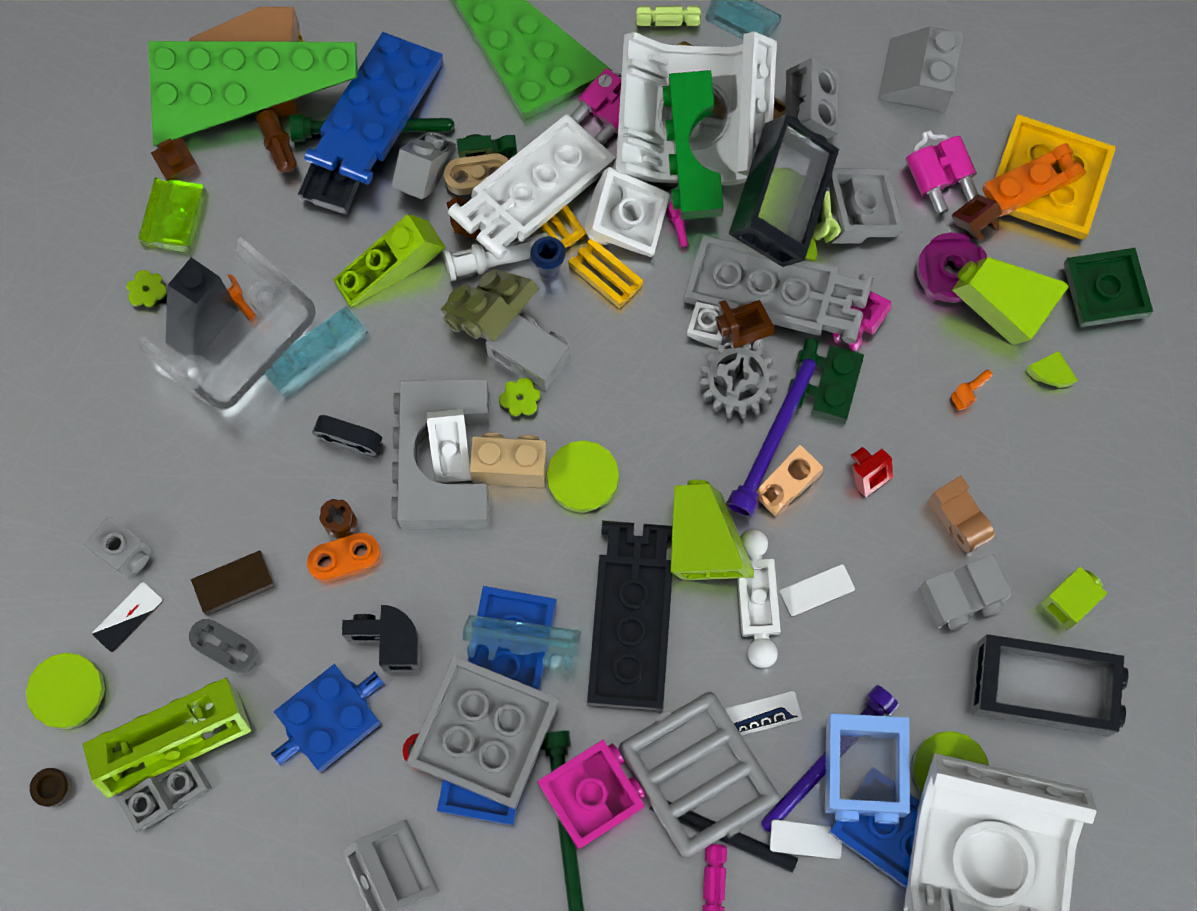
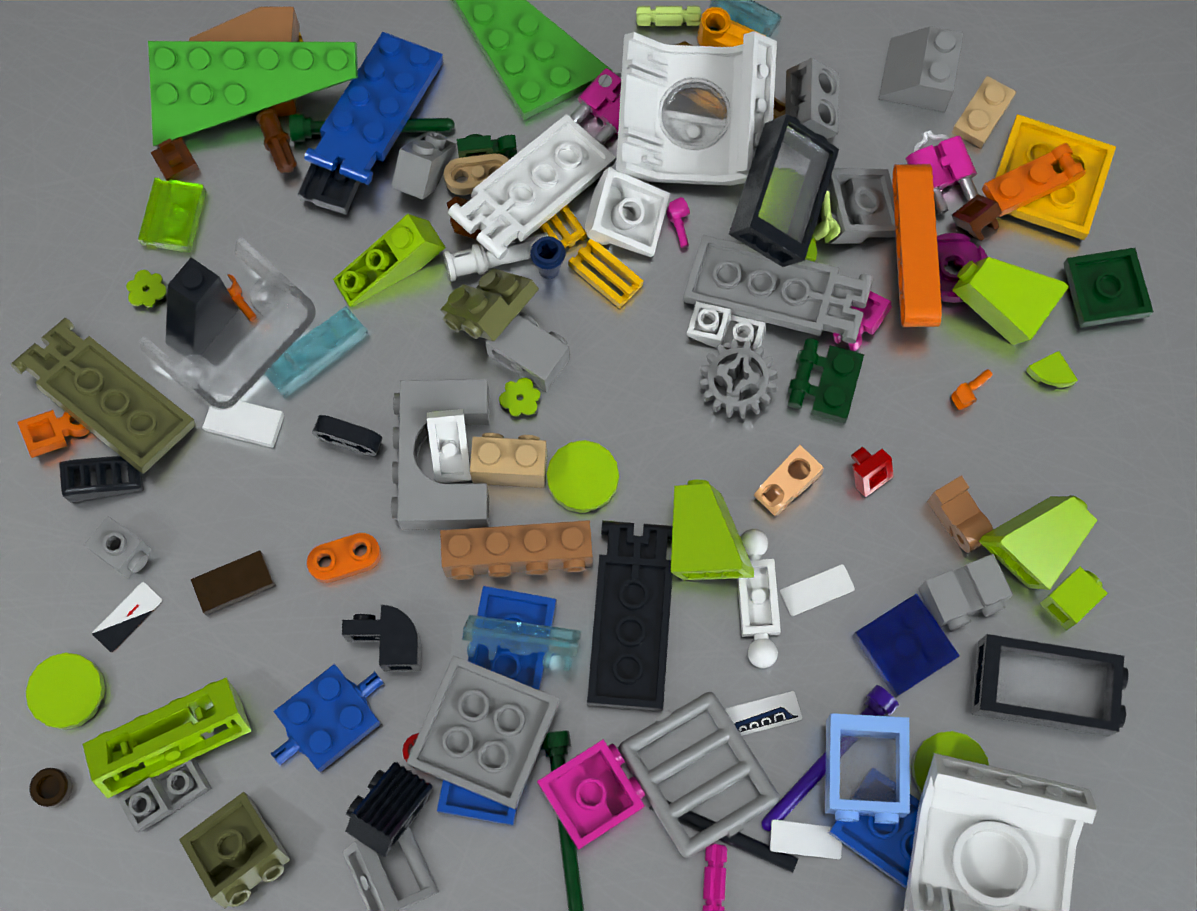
(47, 433): none -> orange plate
(86, 491): none -> black slope
(105, 396): none -> olive hinge
(227, 639): dark grey beam -> none
(234, 852): none -> olive plate
(246, 423): none -> white tile
(343, 509): reddish brown bush -> none
(388, 808): none -> black brick
(516, 549): none -> medium nougat brick
(690, 102): green arch -> none
(729, 32): none -> light orange piece
(744, 323): reddish brown bracket -> none
(745, 497): dark purple piece -> none
(906, 645): none -> clear blue plate
(916, 245): none -> orange beam
(983, 112): none -> tan plate
(1041, 540): none -> lime slope

